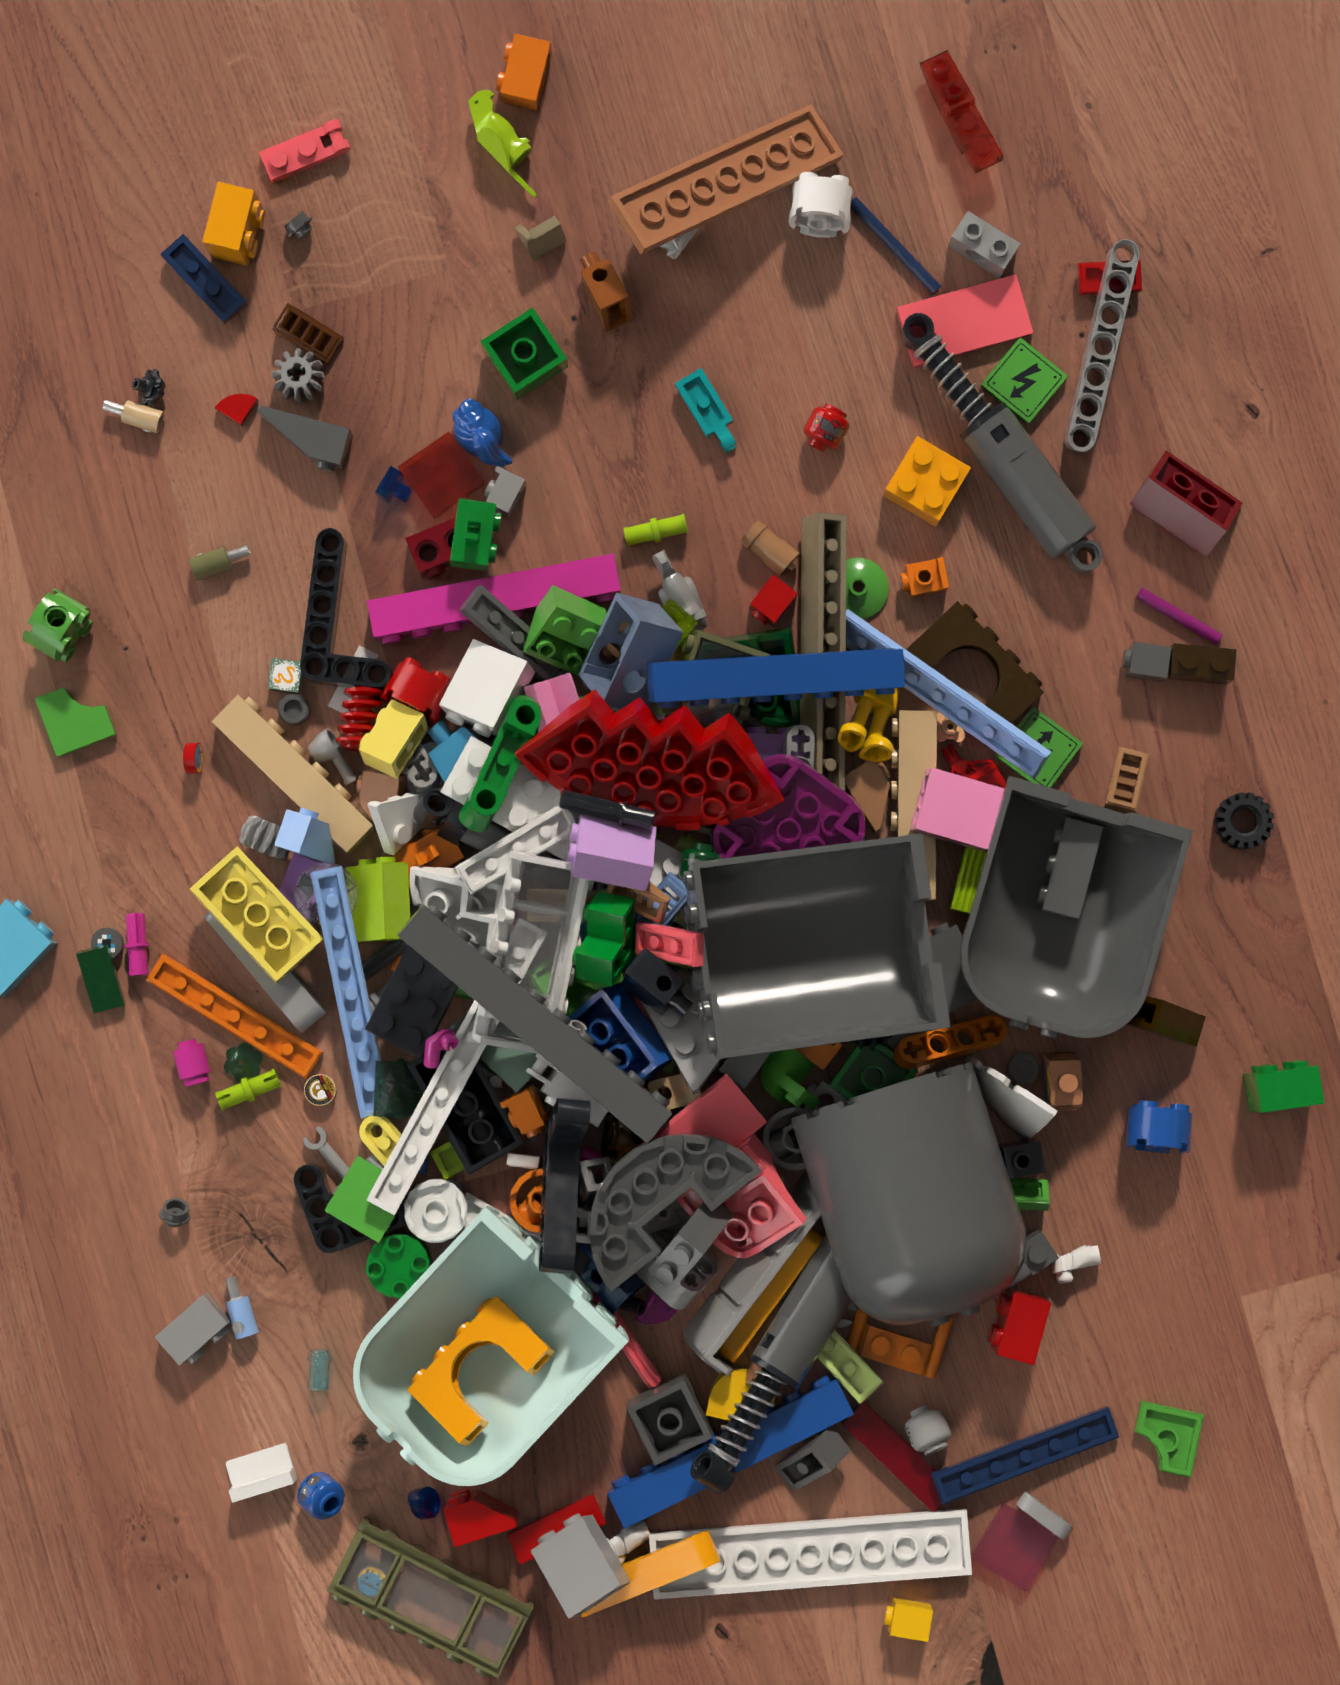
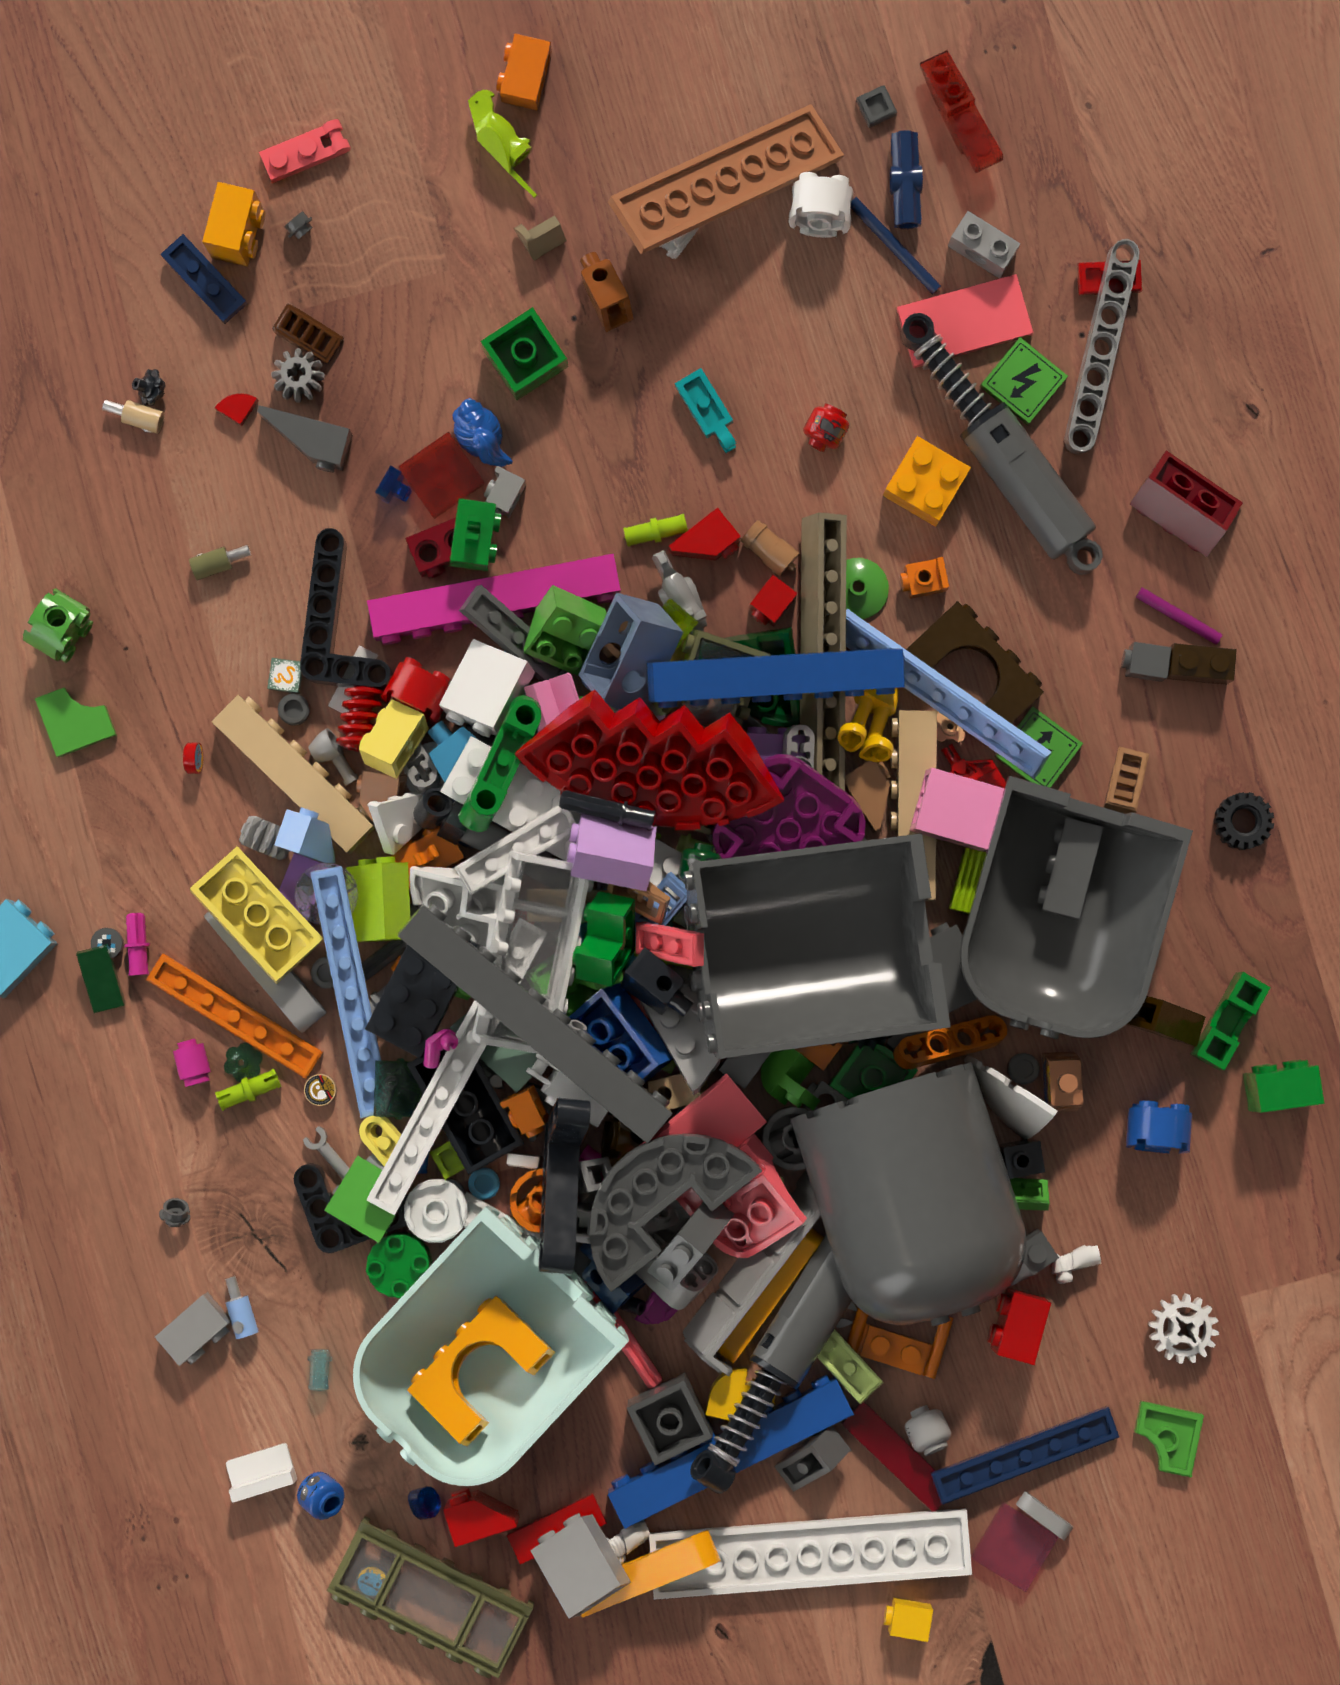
(321, 973): none -> light grey tile
(484, 1183): none -> dark azure tile
(708, 539): none -> red slope
(876, 106): none -> dark grey tile
(906, 179): none -> dark blue piece
(1194, 1319): none -> white gear
(1233, 1011): none -> green arch

